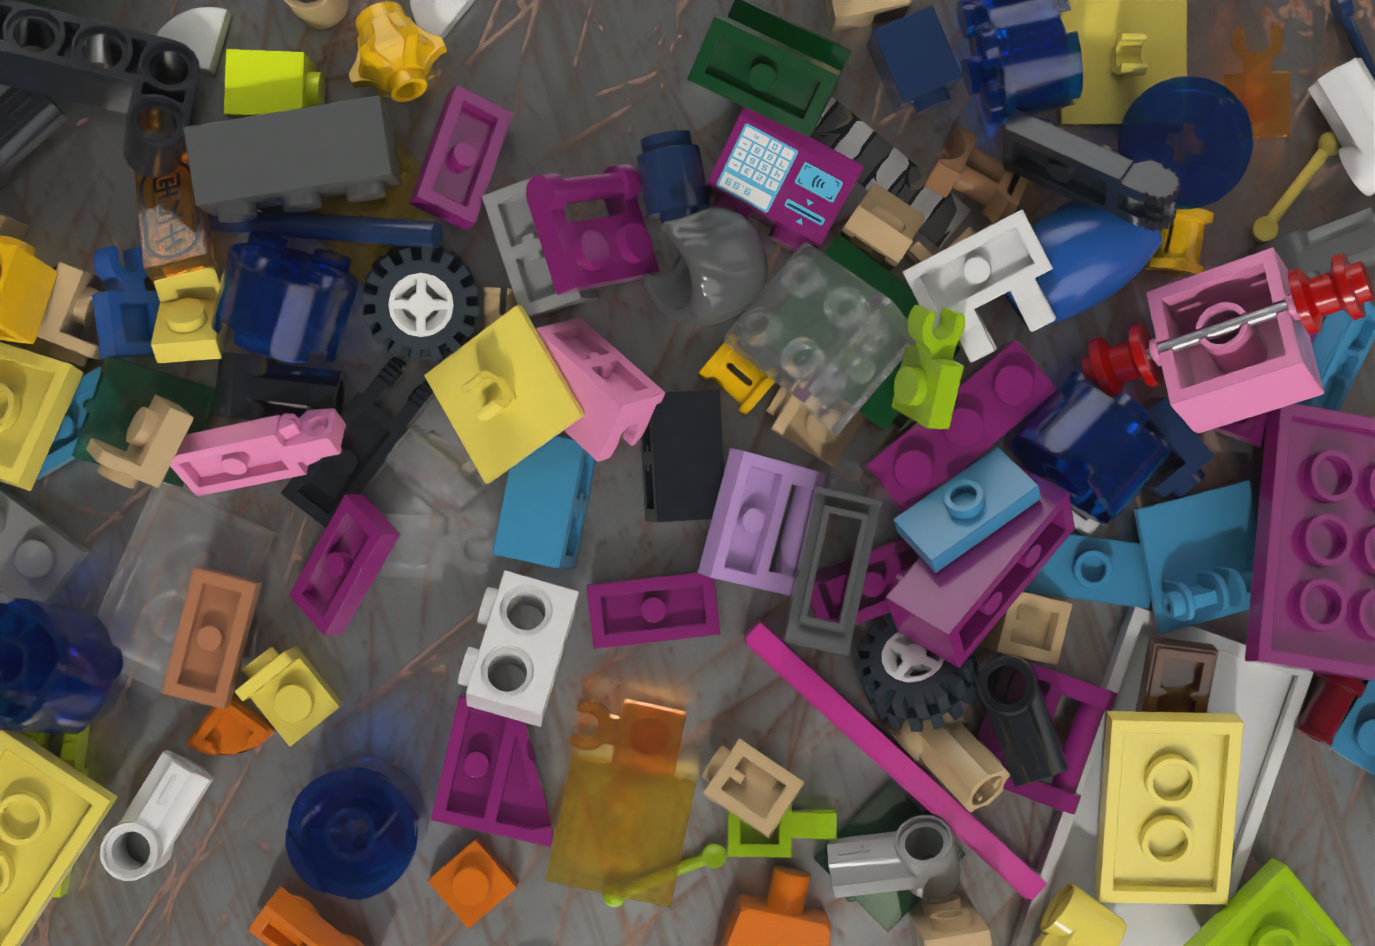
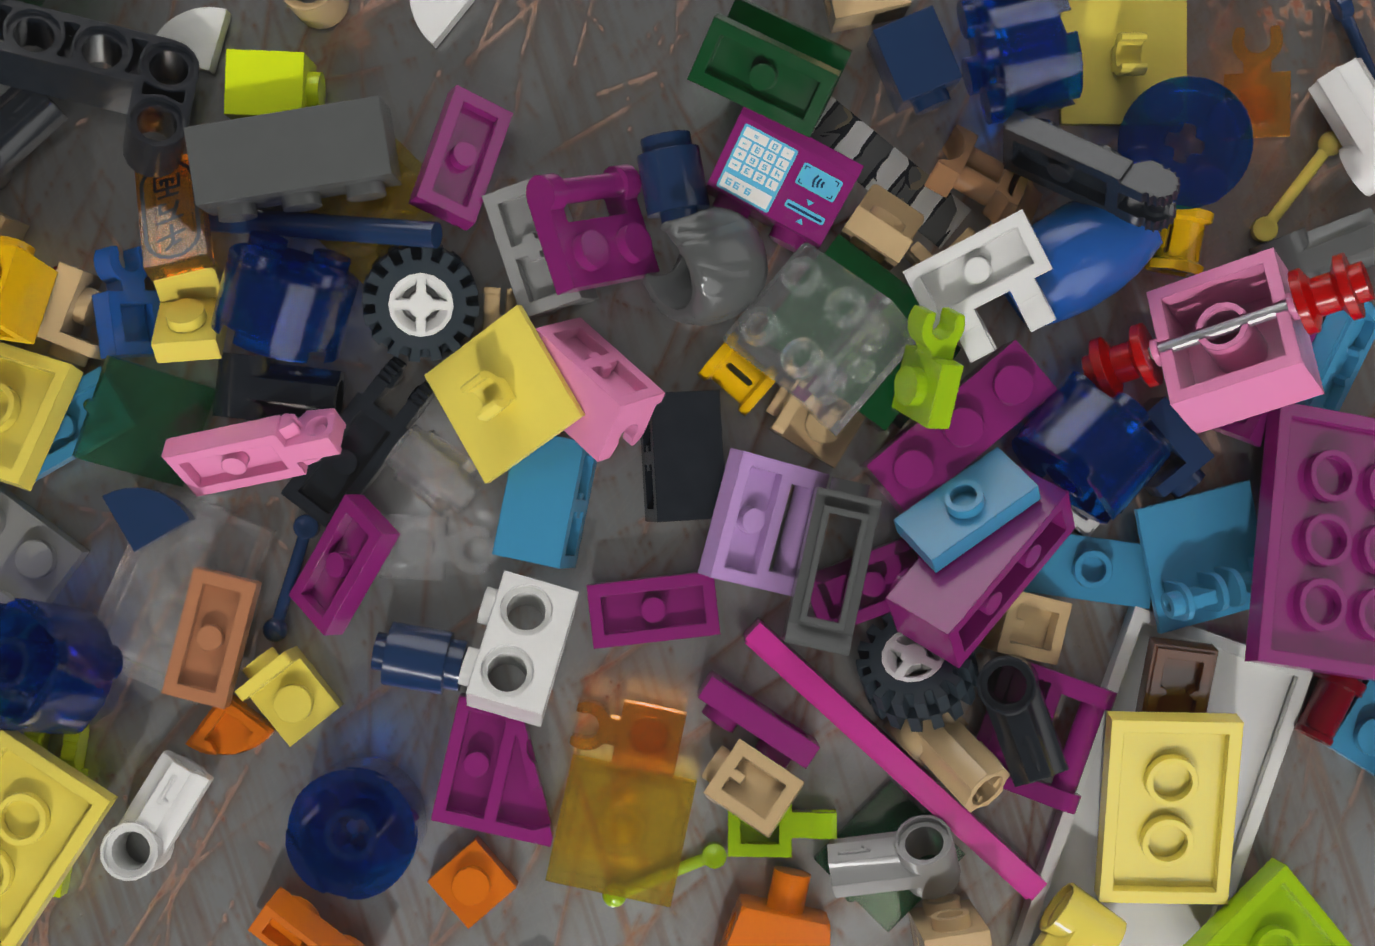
(146, 515): none -> dark blue tile
(153, 441): tan bracket -> none
(305, 528): none -> dark blue hinge
(394, 53): yellow rock -> none
(419, 658): none -> dark blue brick
(778, 737): none -> magenta plate

